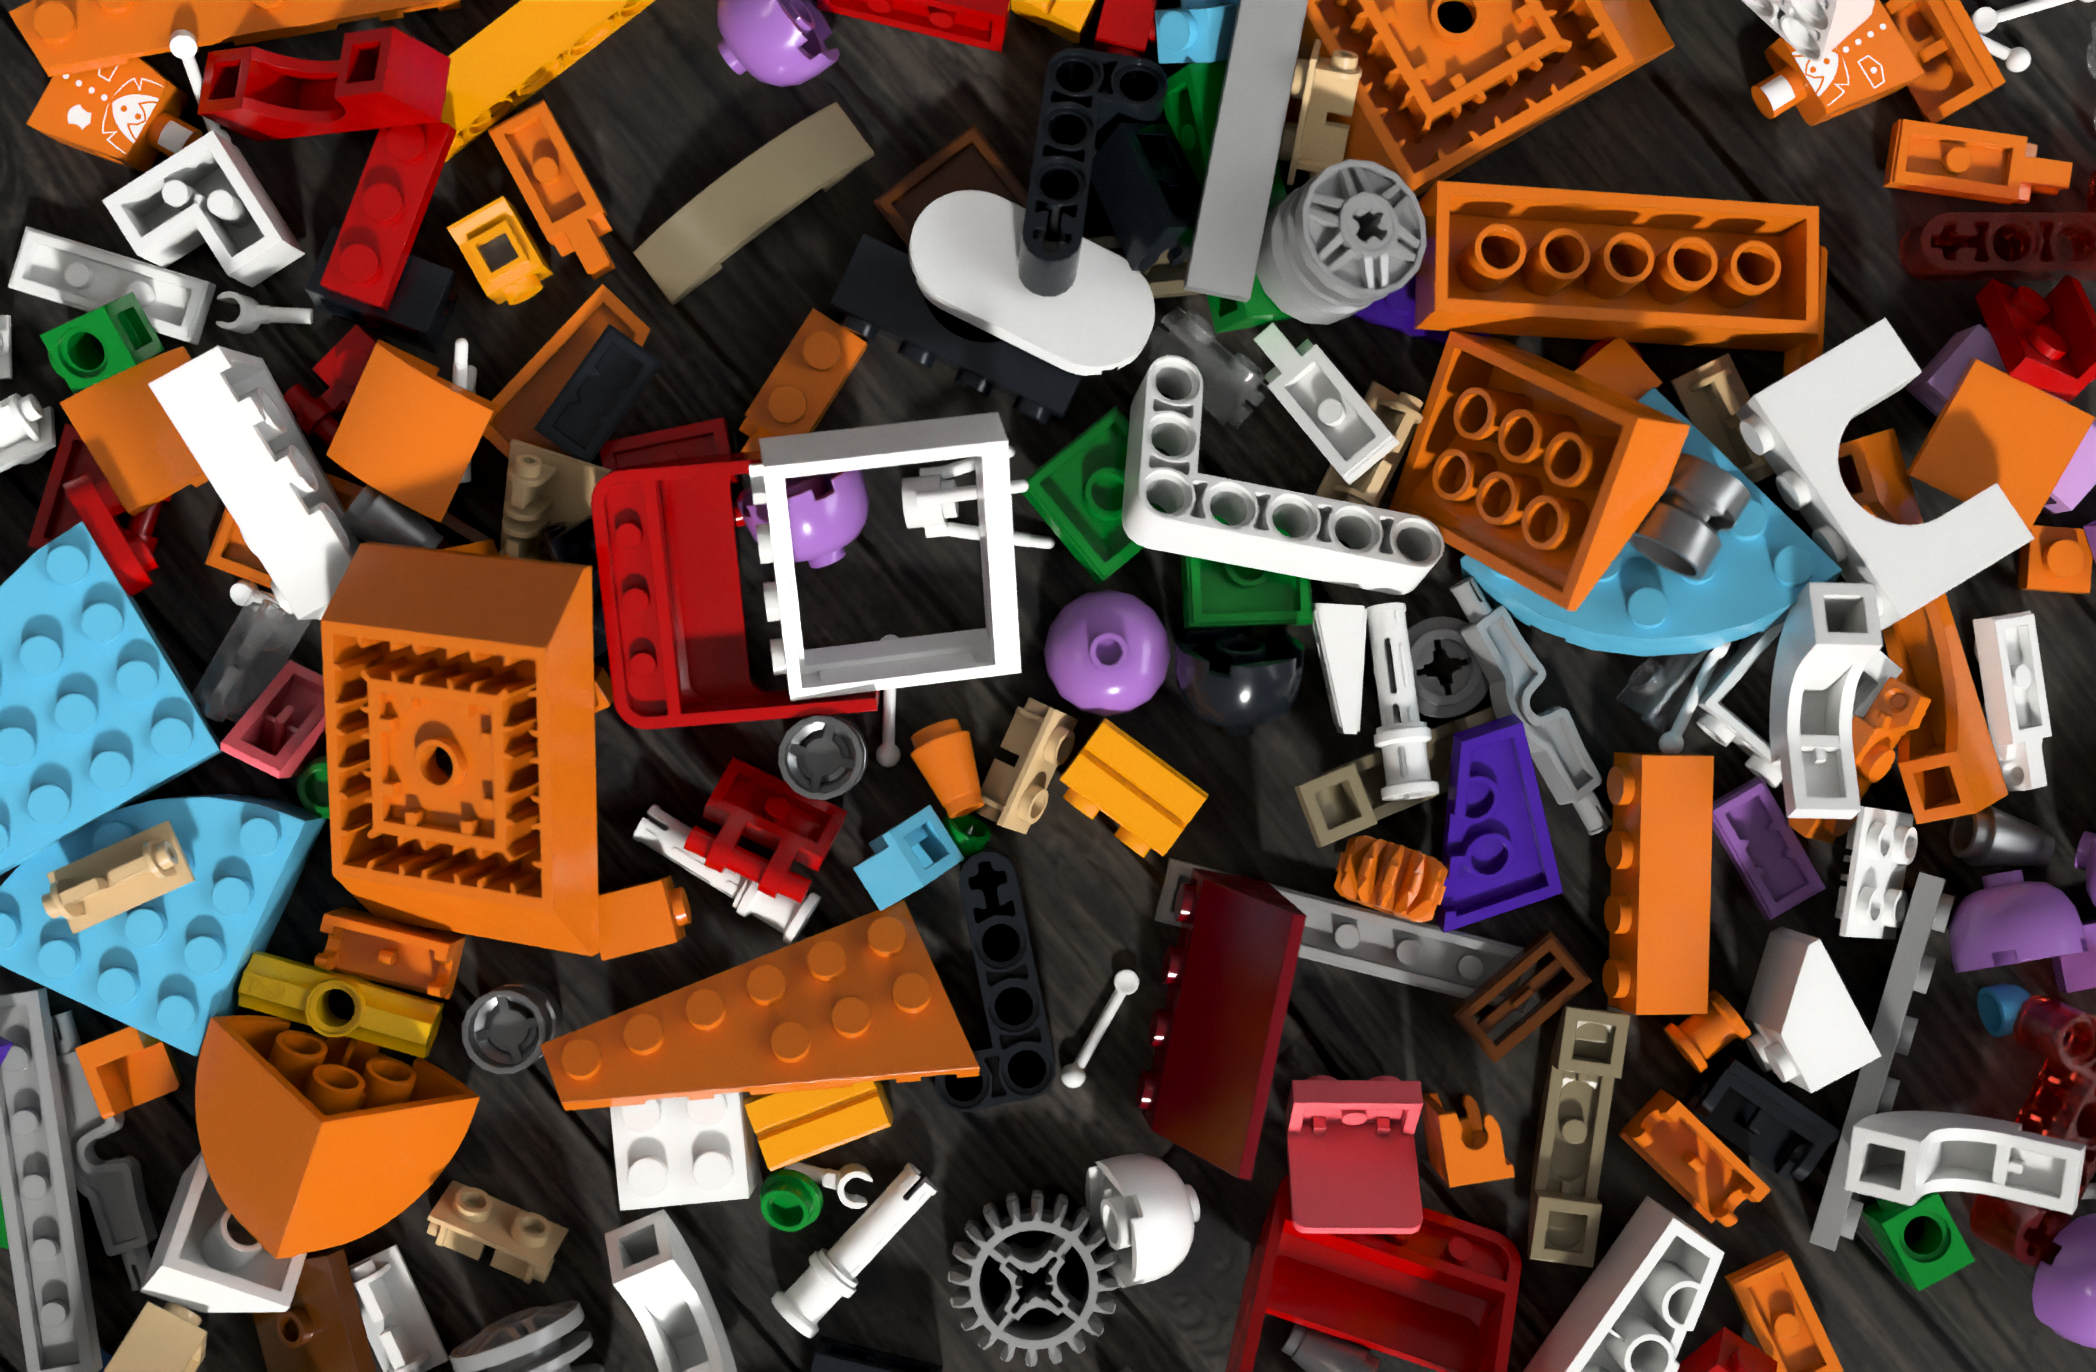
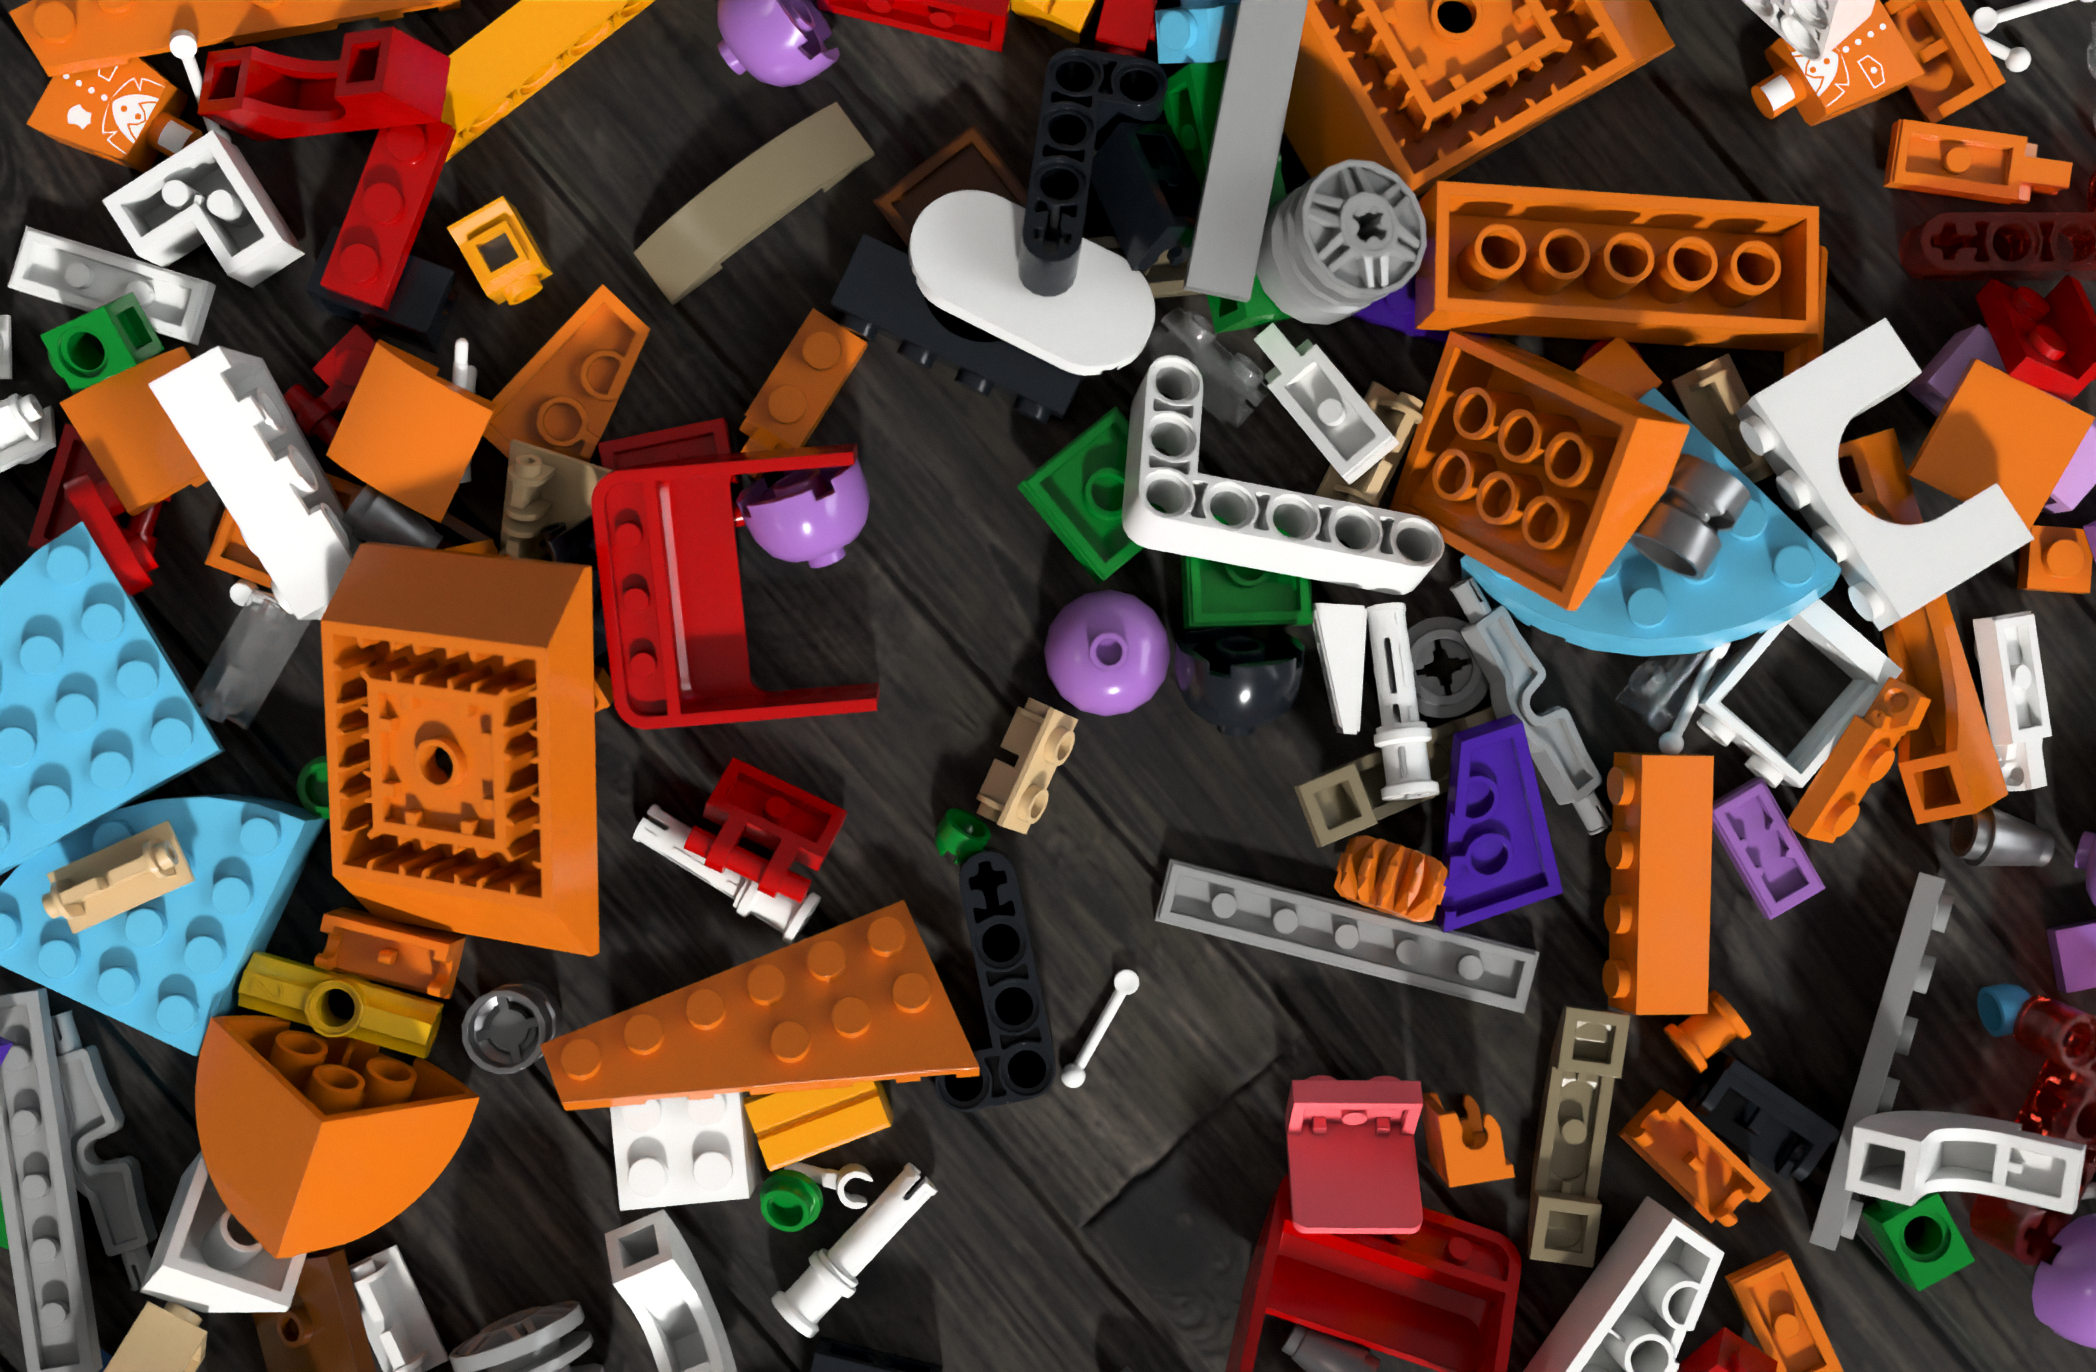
(128, 1070): orange panel -> none
(254, 314): white hand -> none
(282, 725): coral slope -> none
(470, 1219): tan hinge -> none
(555, 185): orange hinge -> none
(598, 395): black plate -> none
(642, 917): orange brick -> none
(823, 756): flat silver wheel -> none
(888, 753): white hinge -> none
(900, 660): white window -> none
(907, 858): medium azure brick -> none
(933, 499): white plant -> none
(949, 766): orange cone -> none
(1000, 1321): light grey gear -> none
(1132, 789): light orange brick -> none
(1144, 1215): white cylinder -> none
(1221, 1017): dark red slope -> none
(1323, 88): tan hinge -> none
(1503, 978): reddish brown tile -> none
(1804, 1015): white slope -> none
(1813, 694): white arch -> none
(1874, 895): white hinge -> none
(2013, 924): medium lavender cylinder -> none

